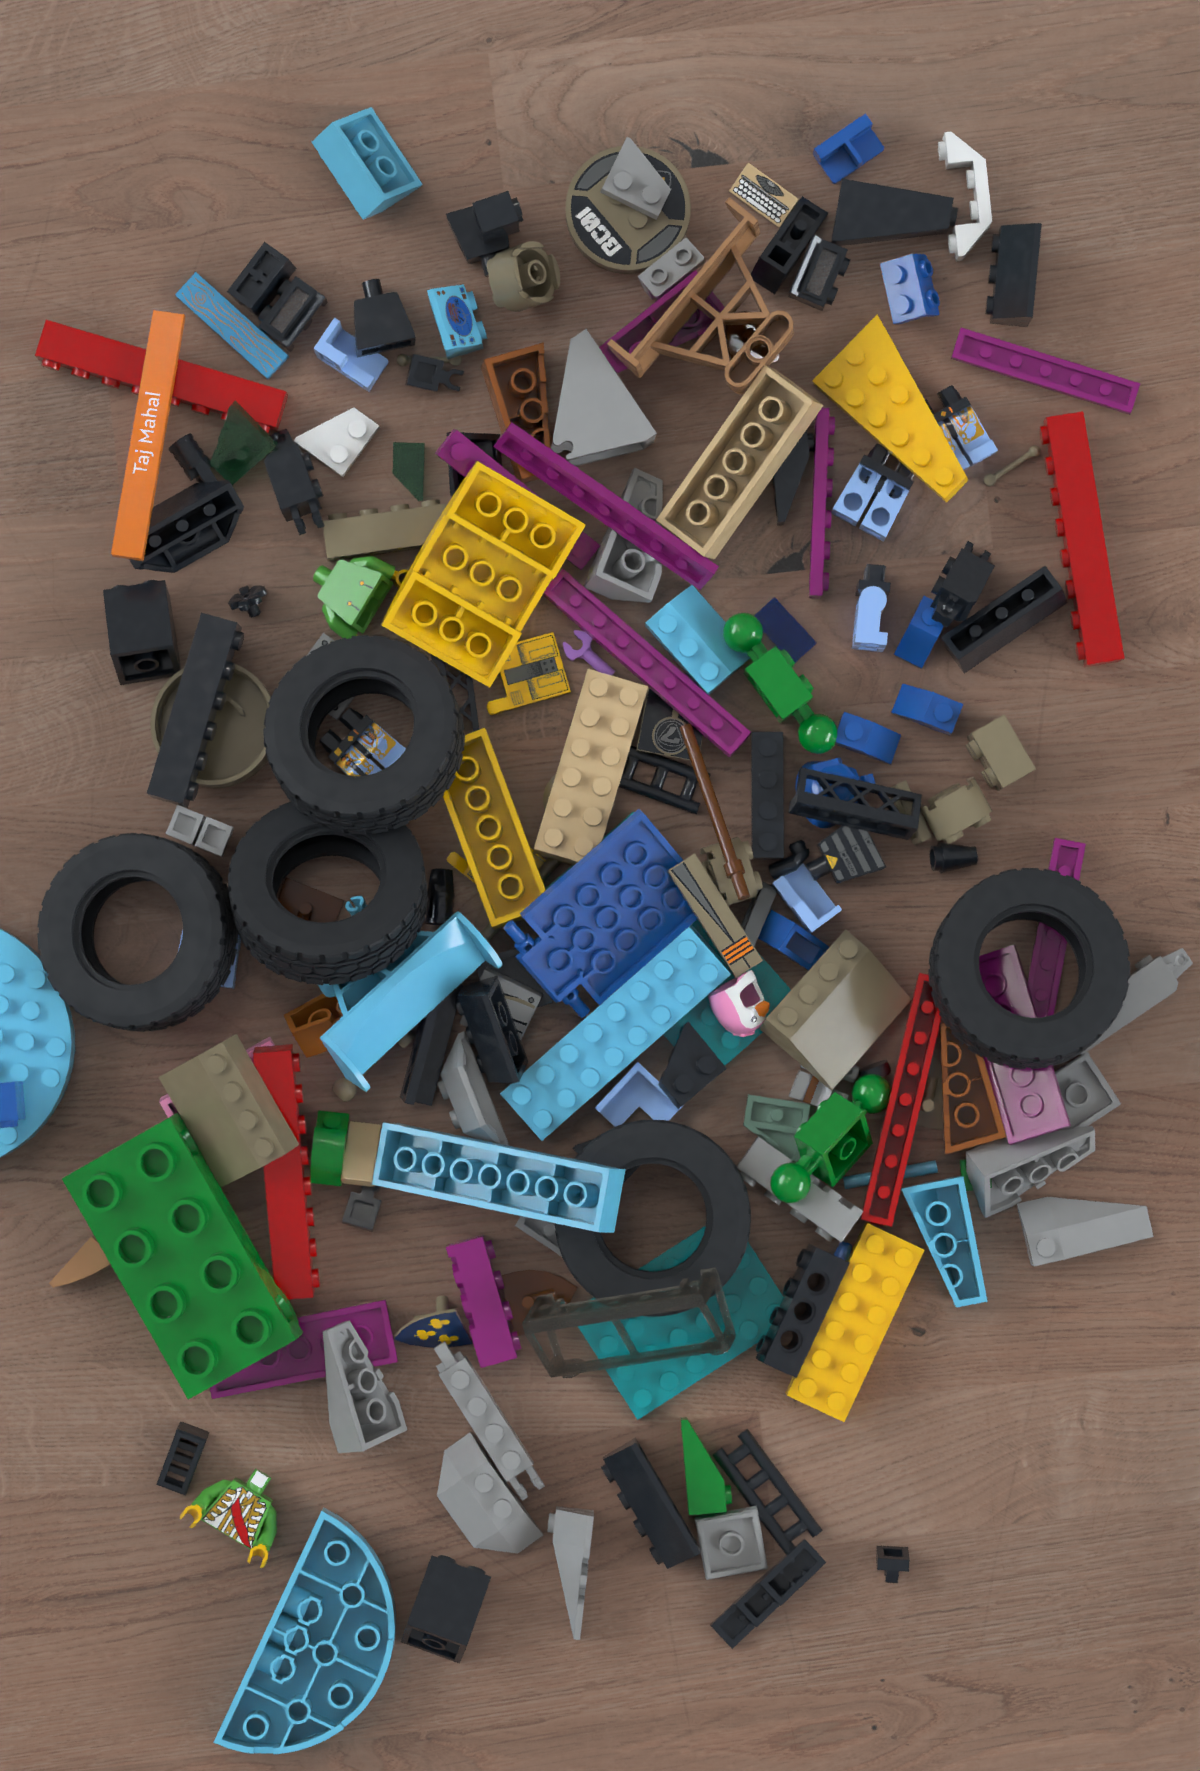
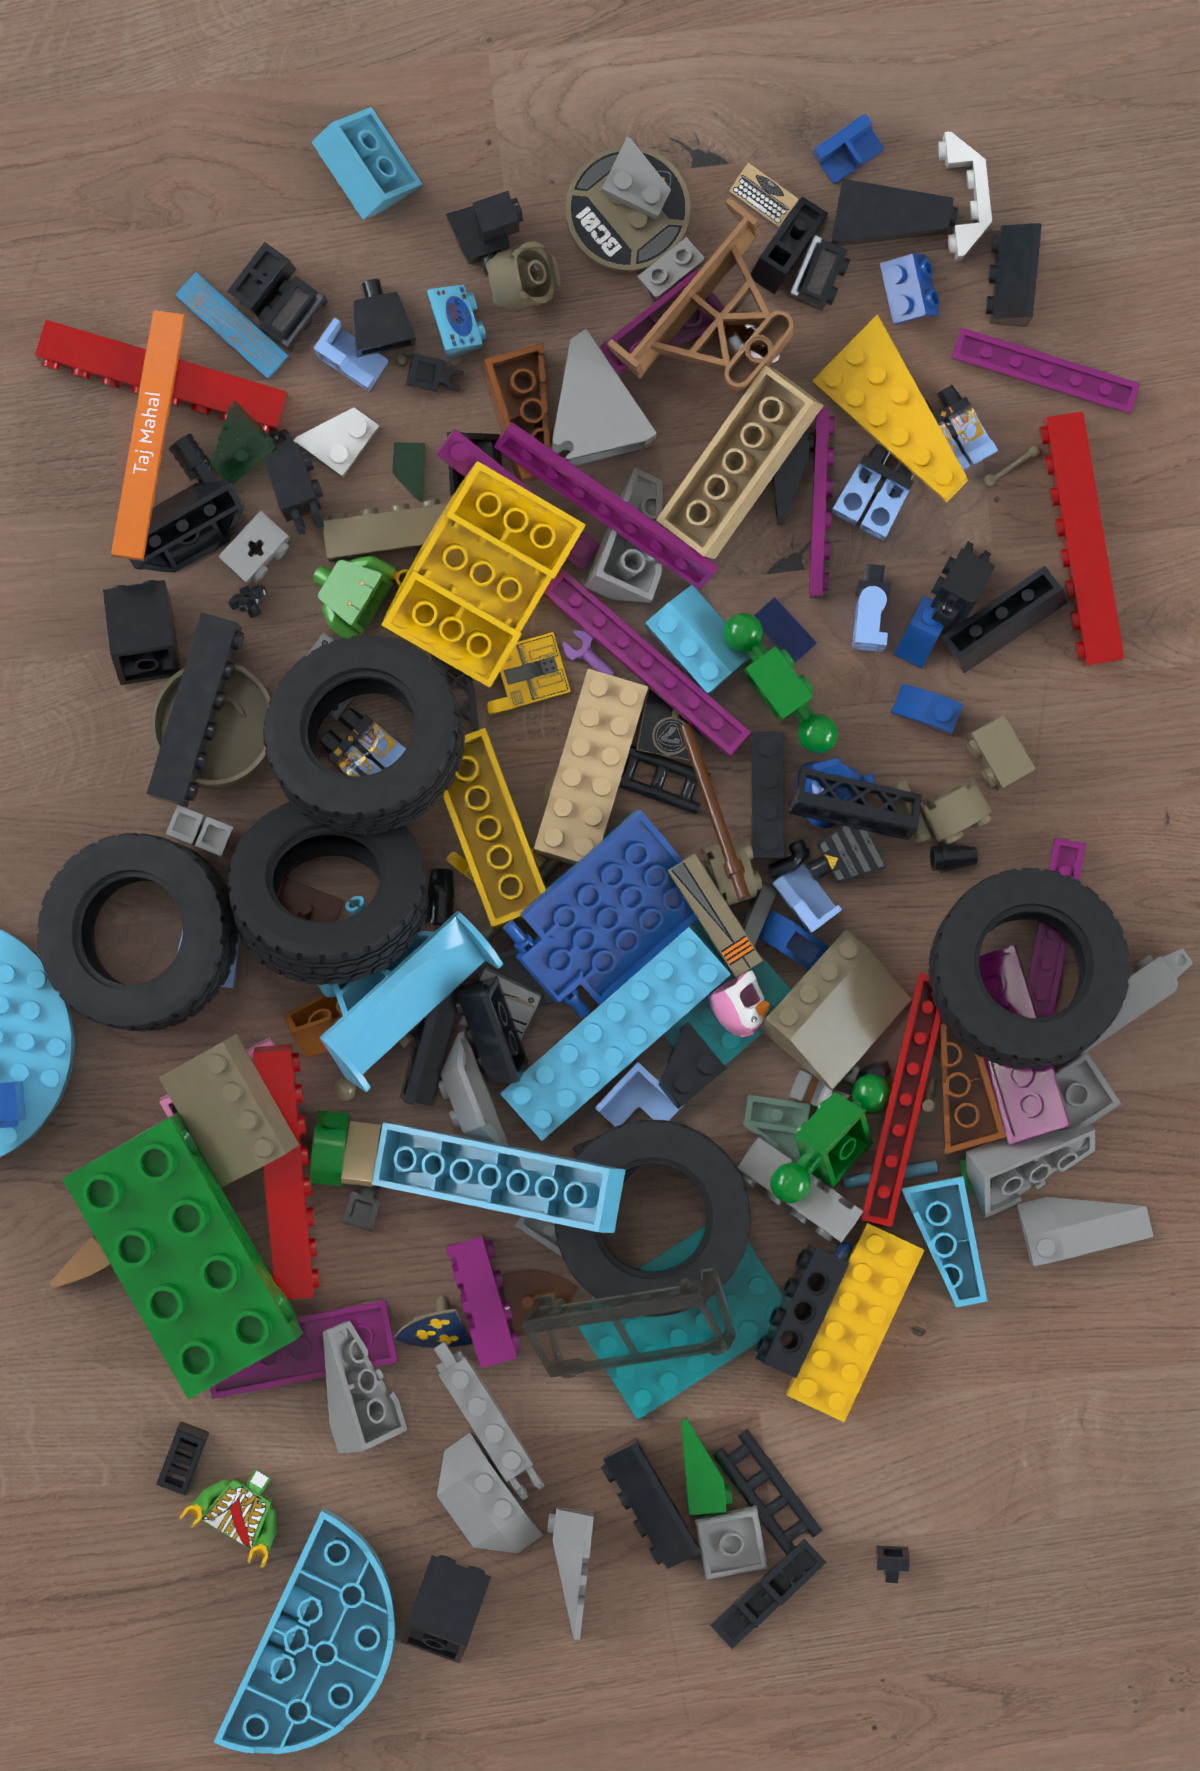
(238, 552): none -> light grey brick
(867, 738): blue slope -> none

